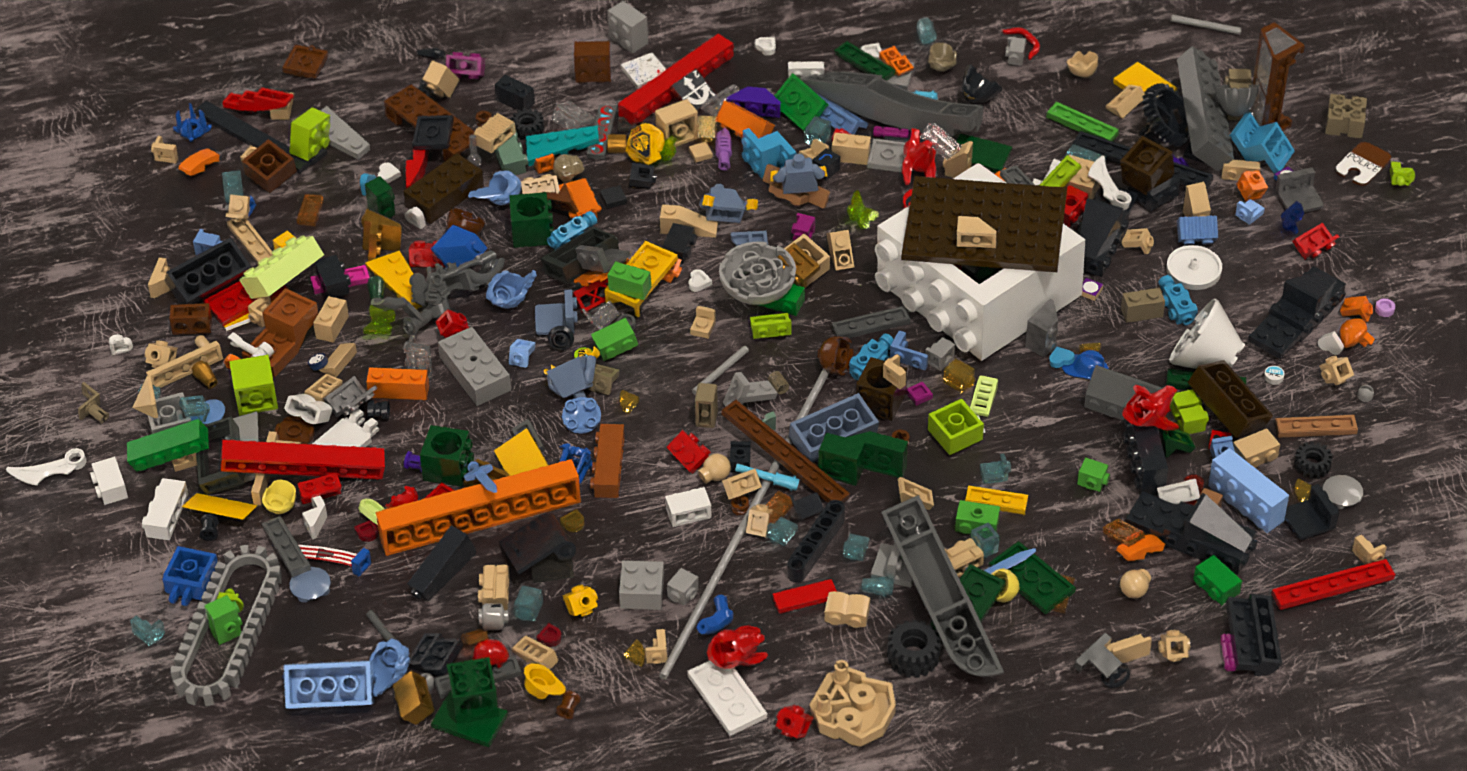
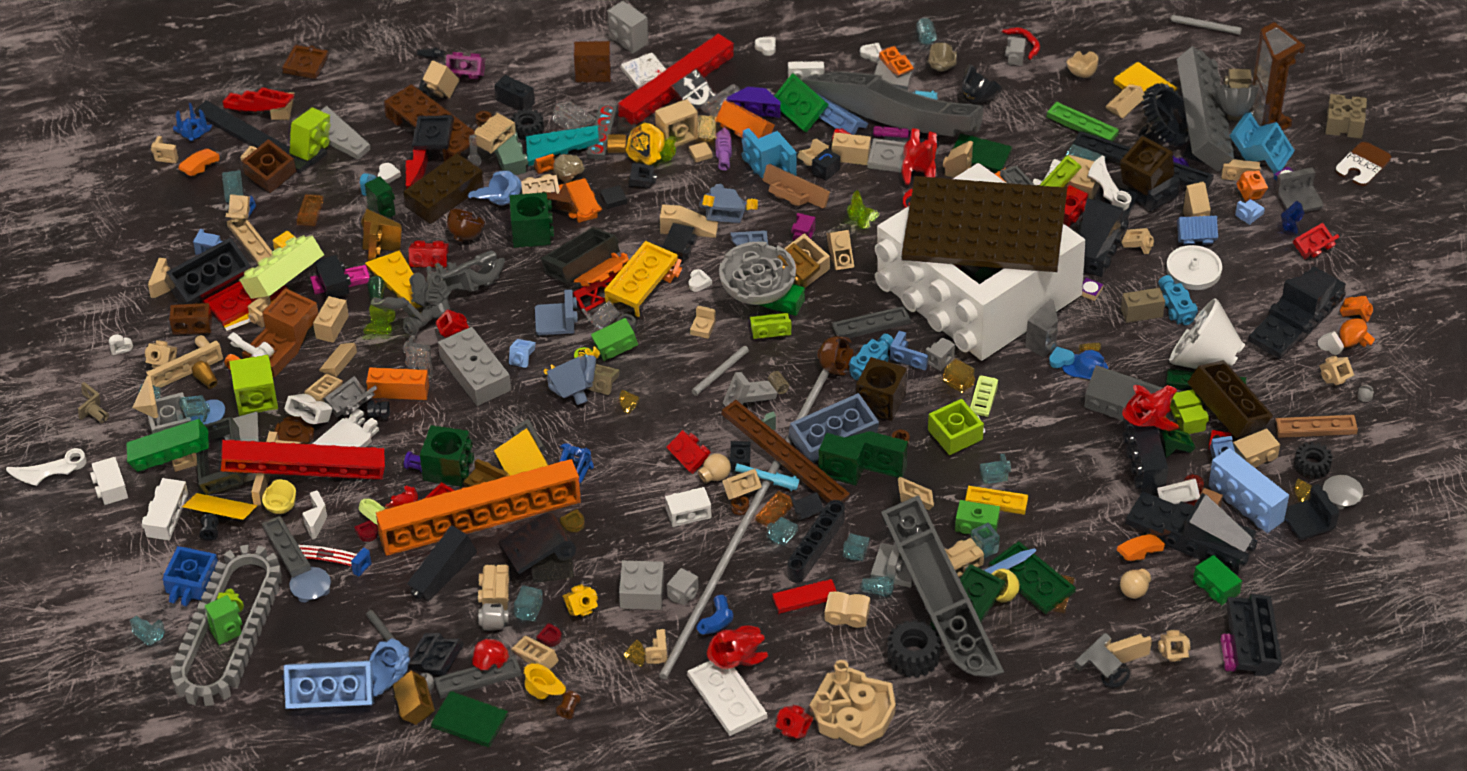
(318, 361): tile -> none
(322, 486): red bracket -> none
(415, 217): white tile -> none
(458, 246): blue slope -> none
(473, 690): dark green brick -> none
(474, 637): clear orange tile -> none
(480, 473): medium blue sword -> none
(509, 289): medium blue hair -> none
(560, 338): black cone -> none
(571, 230): dark azure brick -> none
(581, 415): medium blue dish -> none
(598, 260): flat silver bracket -> none
(608, 461): dark orange brick -> none
(629, 280): bright green brick -> none
(706, 405): dark tan brick -> none
(758, 520): tan bracket -> none
(799, 175): sand blue torso -> none
(818, 129): clear light blue brick -> none
(864, 61): dark green tile -> none
(893, 372): tan bracket -> none
(919, 393): magenta tile -> none
(942, 142): clear bracket -> none
(975, 233): tan slope -> none
(1093, 475): bright green brick -> none
(1123, 532): clear orange tile -> none
(1274, 375): white tile -> none
(1333, 584): red plate -> none
(1366, 552): tan bracket -> none
(1385, 307): lavender tile -> none
(1401, 176): lime piece -> none

